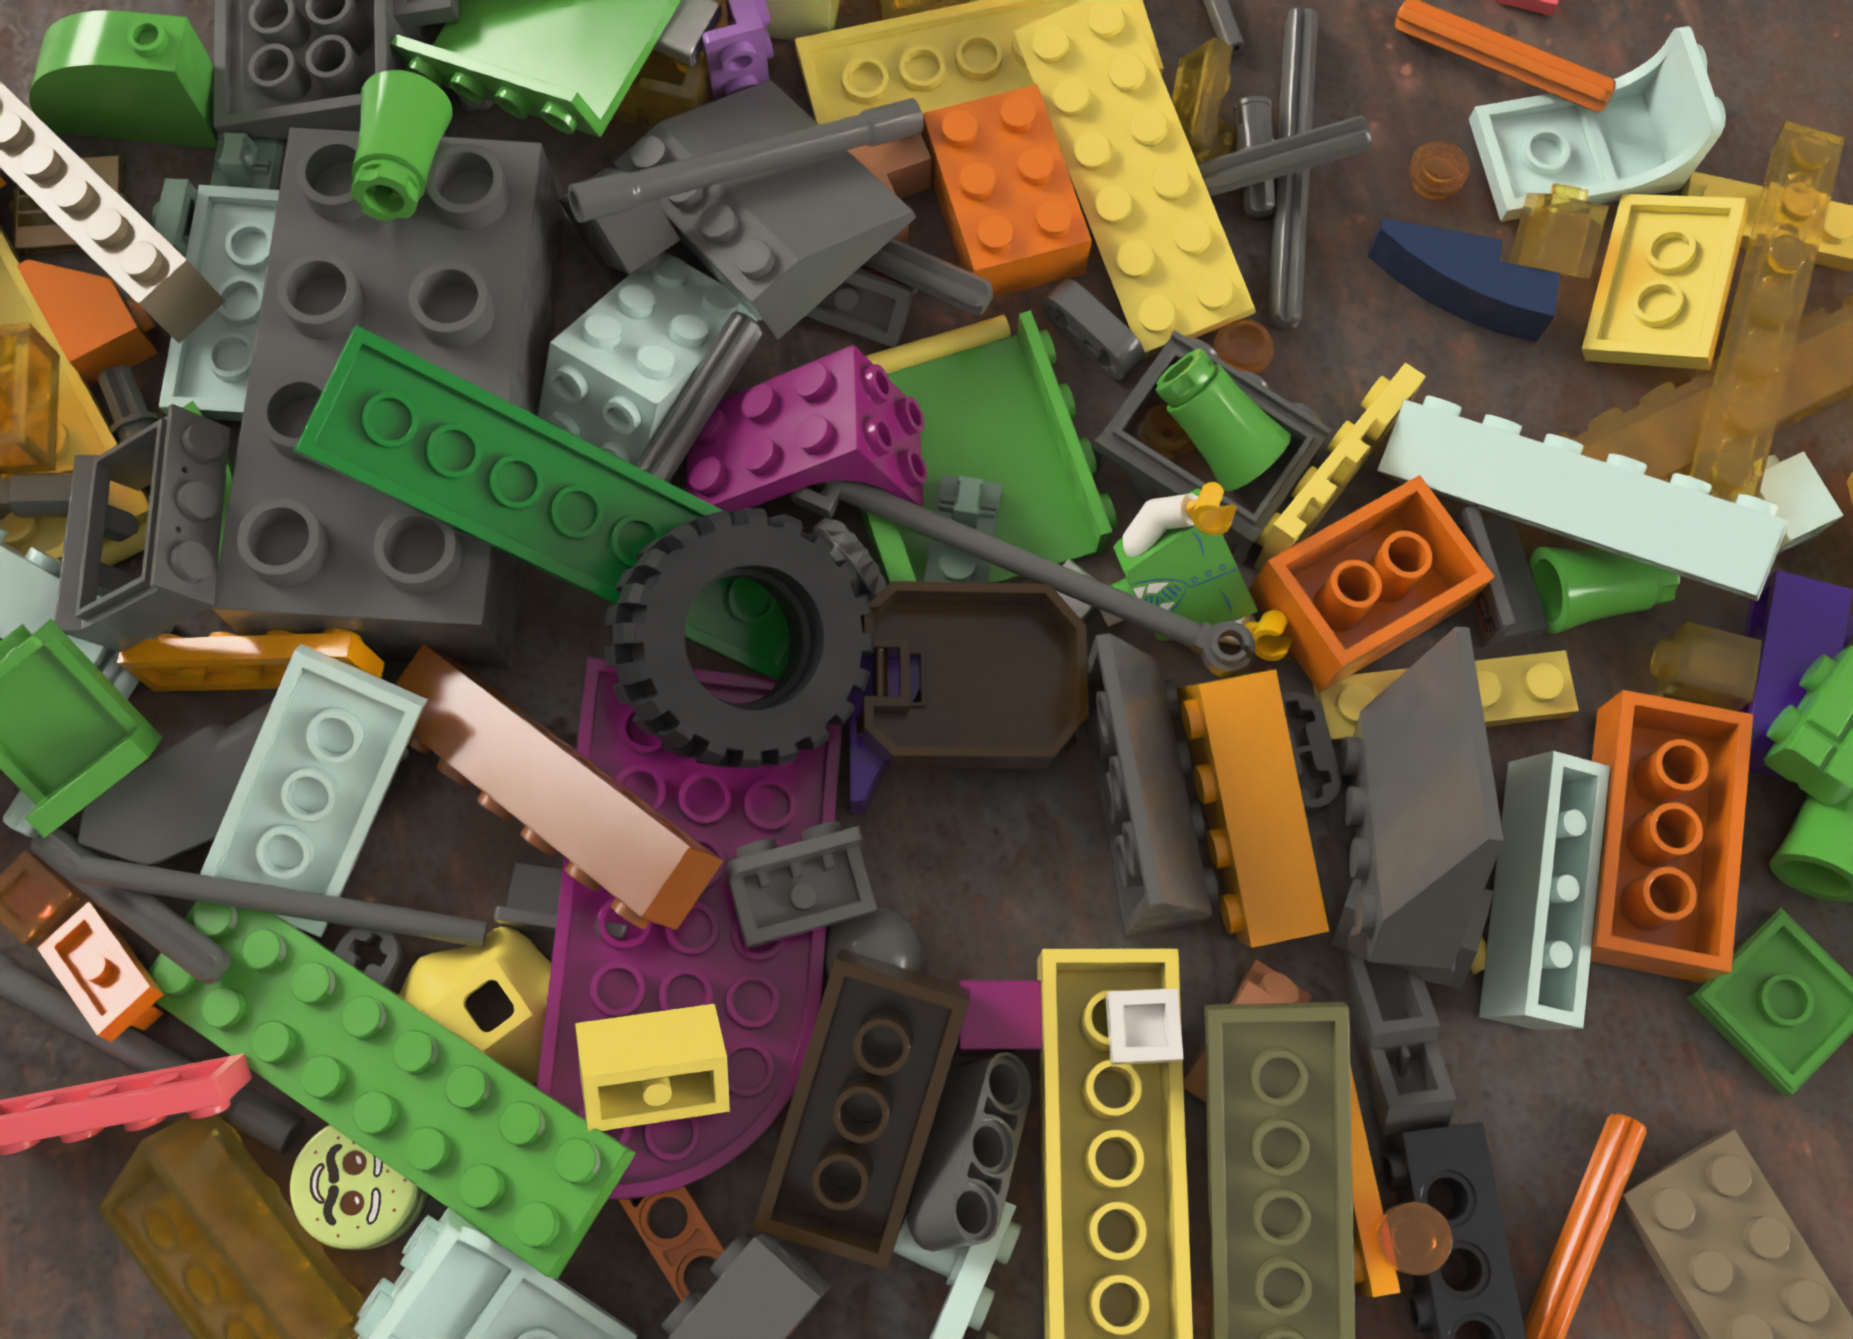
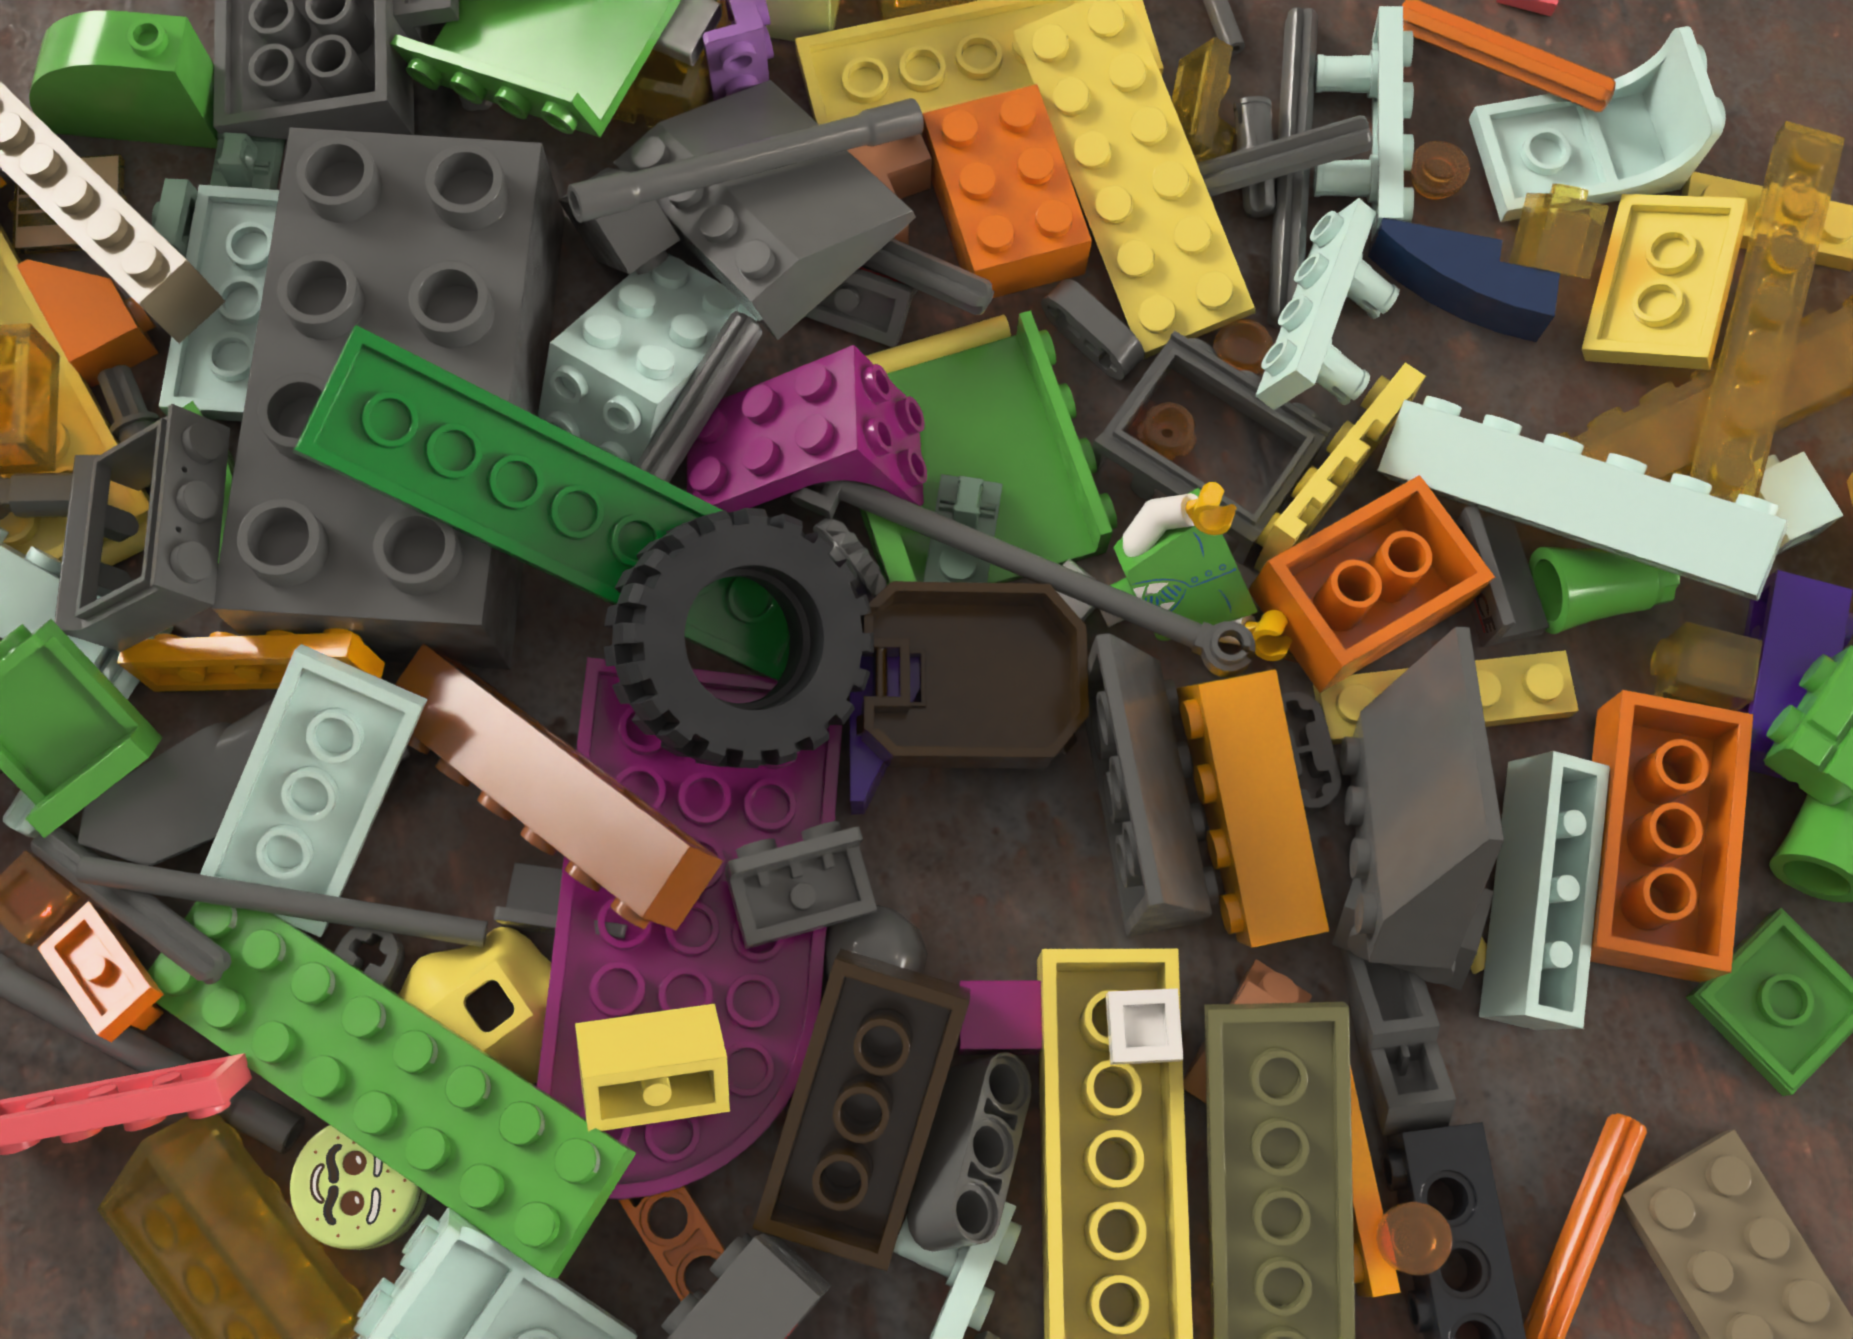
(397, 142): bright green plant -> none
(1221, 420): bright green plant -> none
(1308, 321): none -> light aqua plate
(1392, 100): none -> light aqua plate

